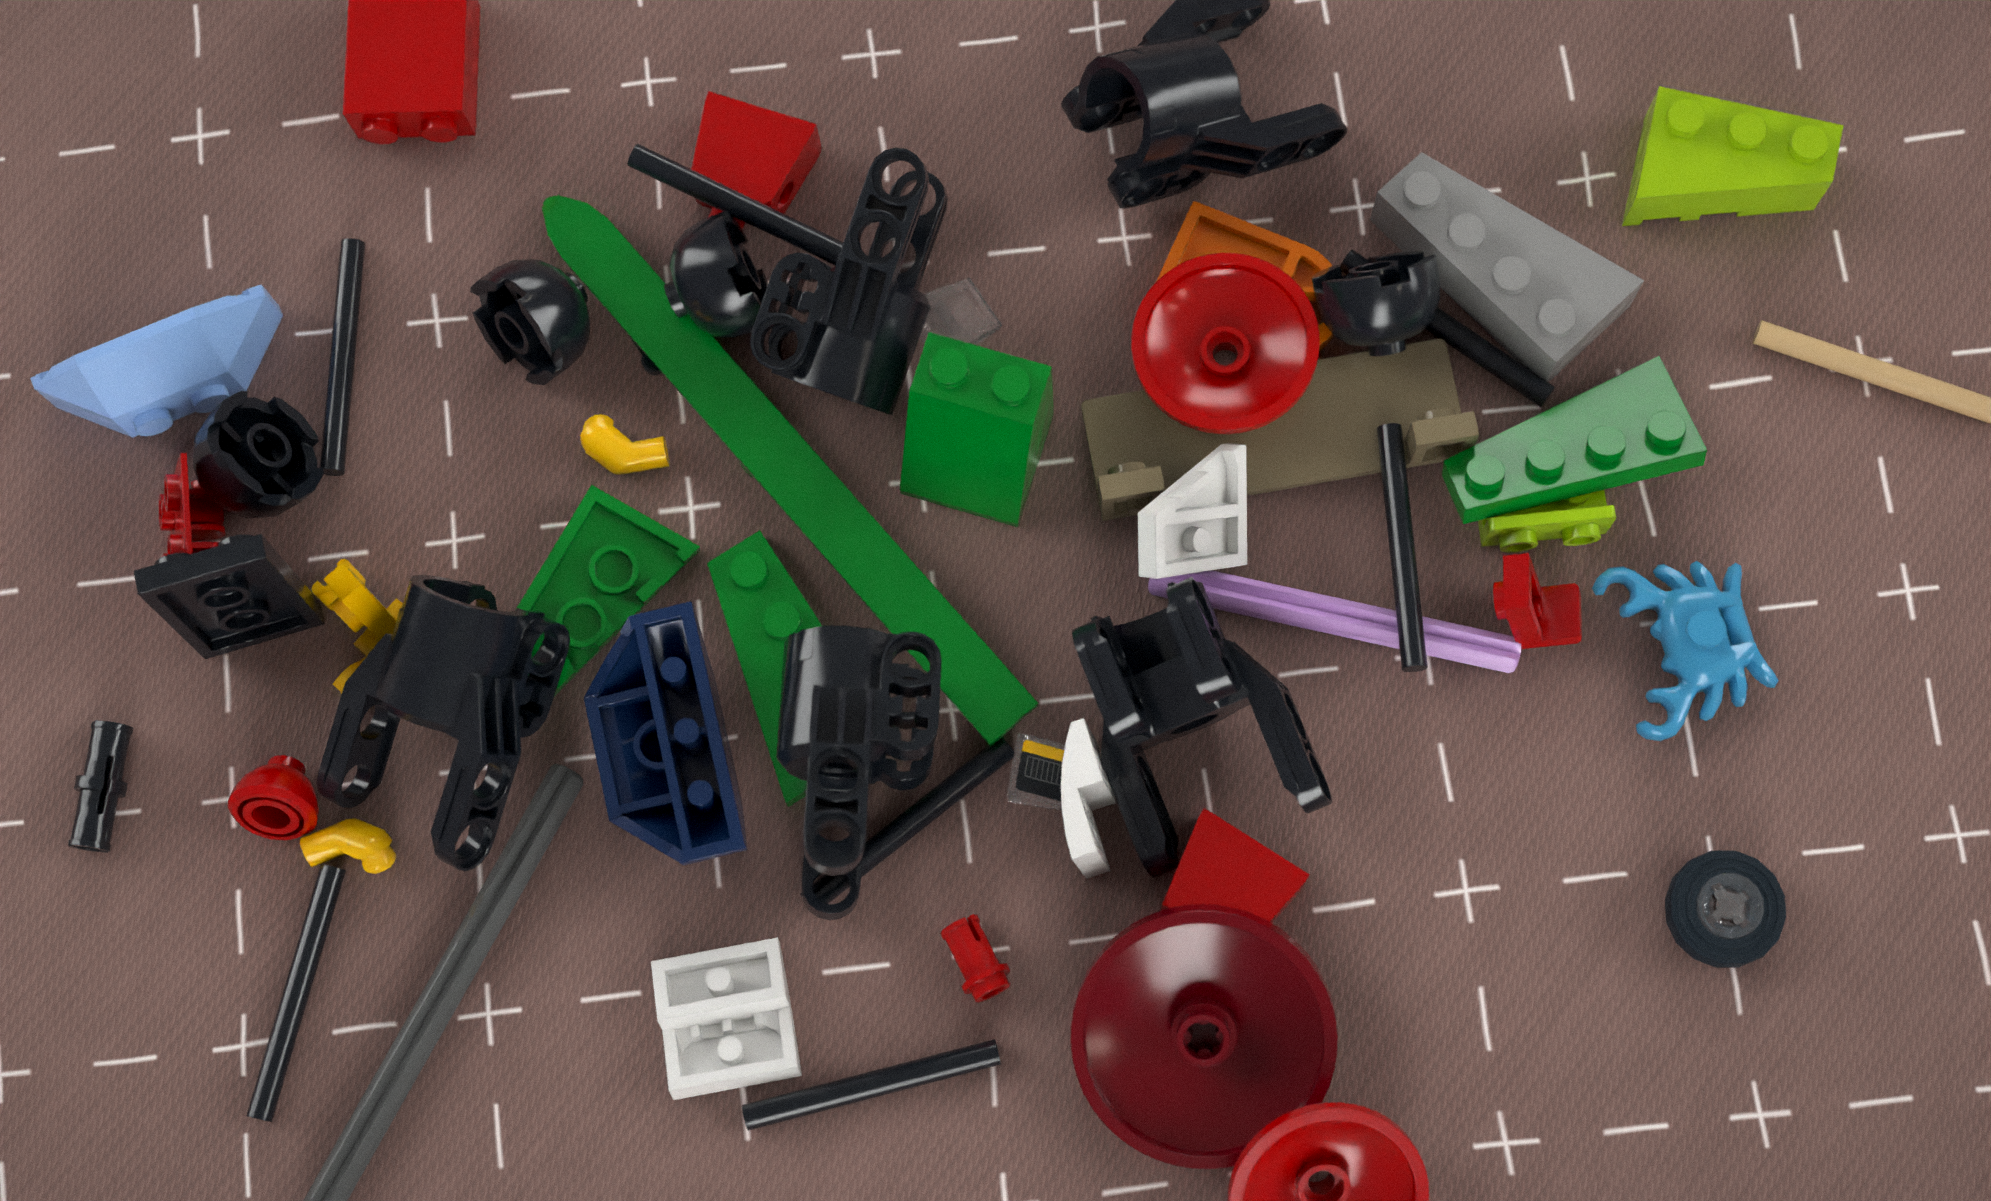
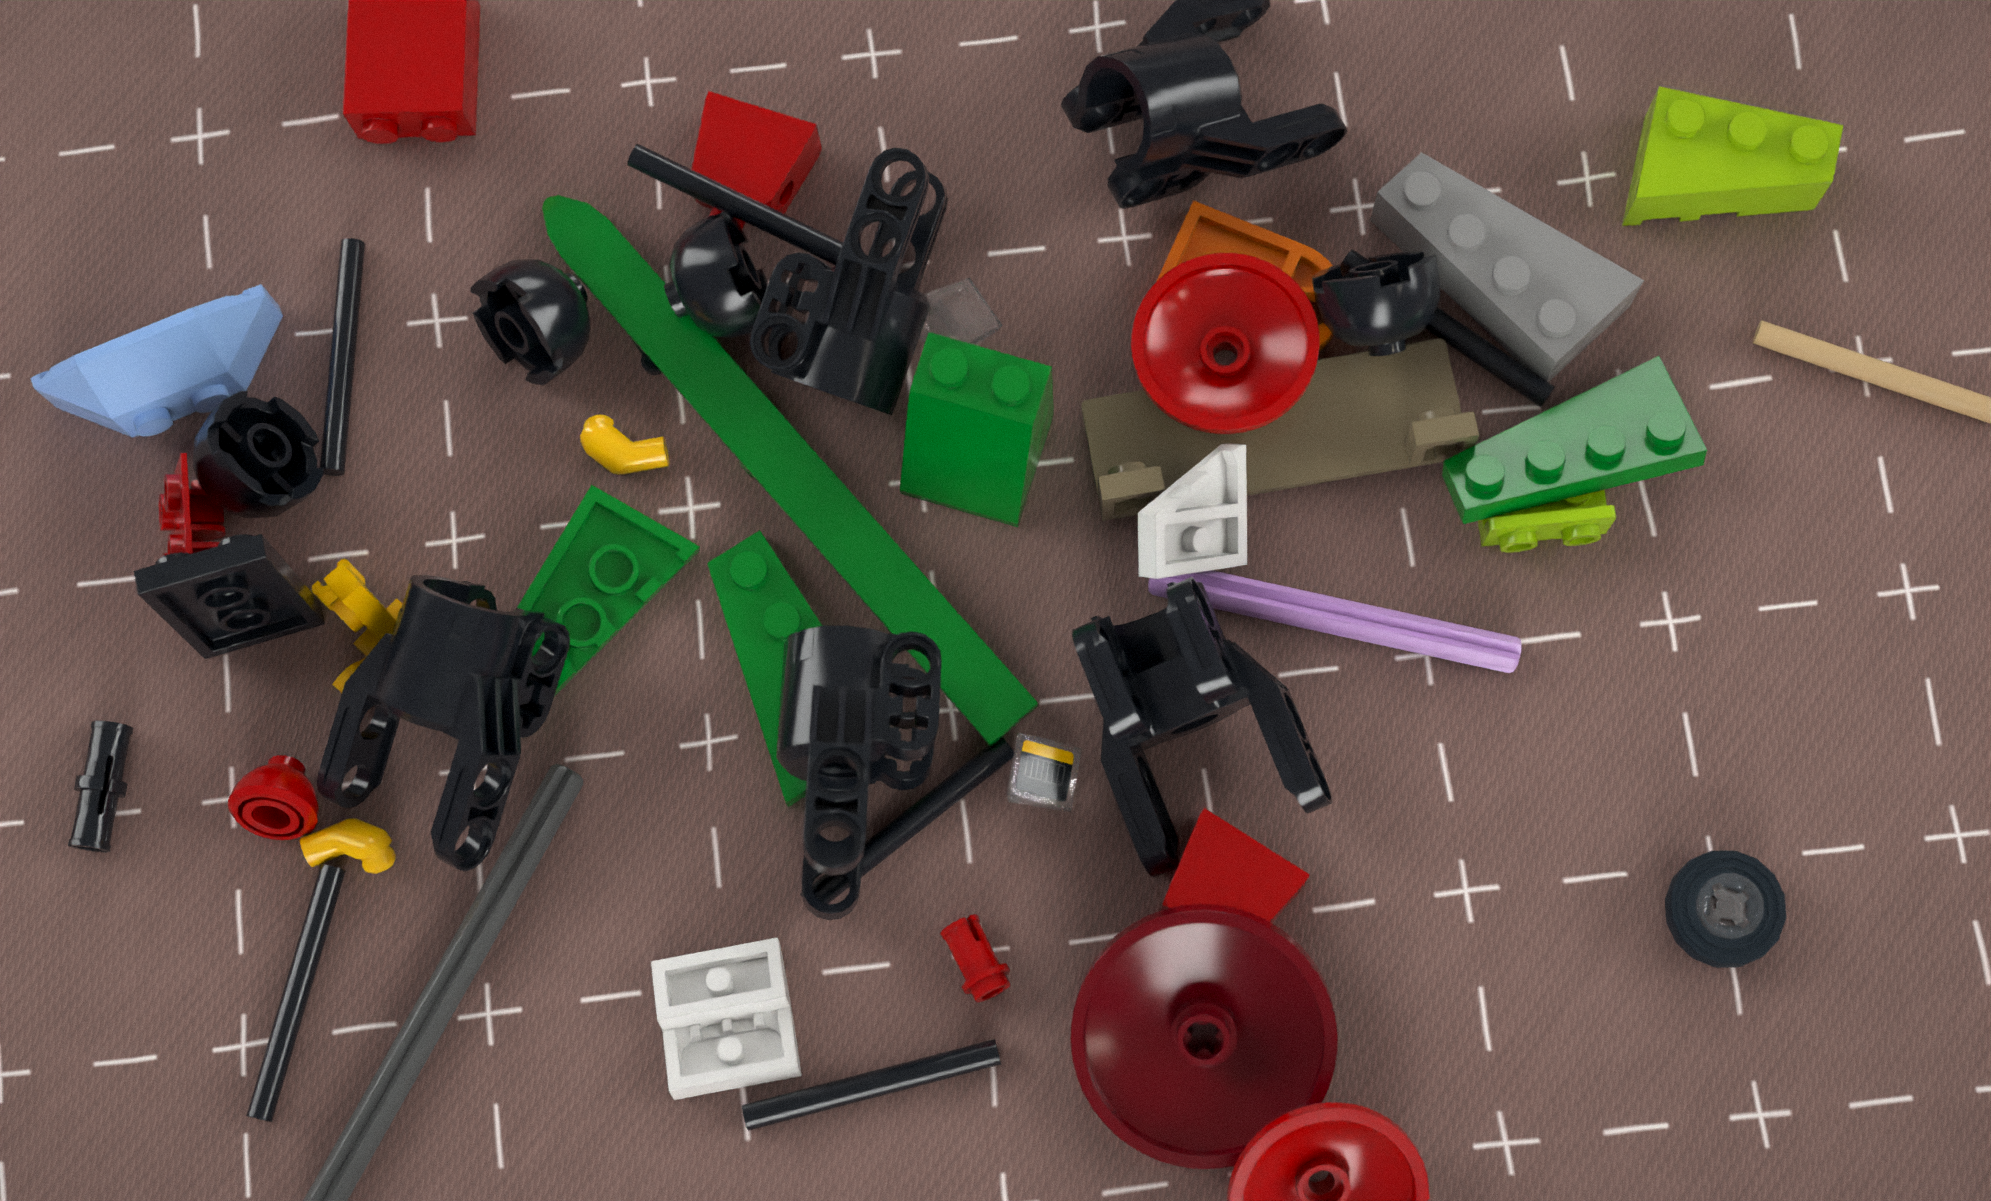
(665, 739): dark blue wedge -> none
(1082, 791): white slope -> none
(1402, 548): black bar -> none
(1536, 613): red bracket -> none
(1701, 636): dark azure animal -> none

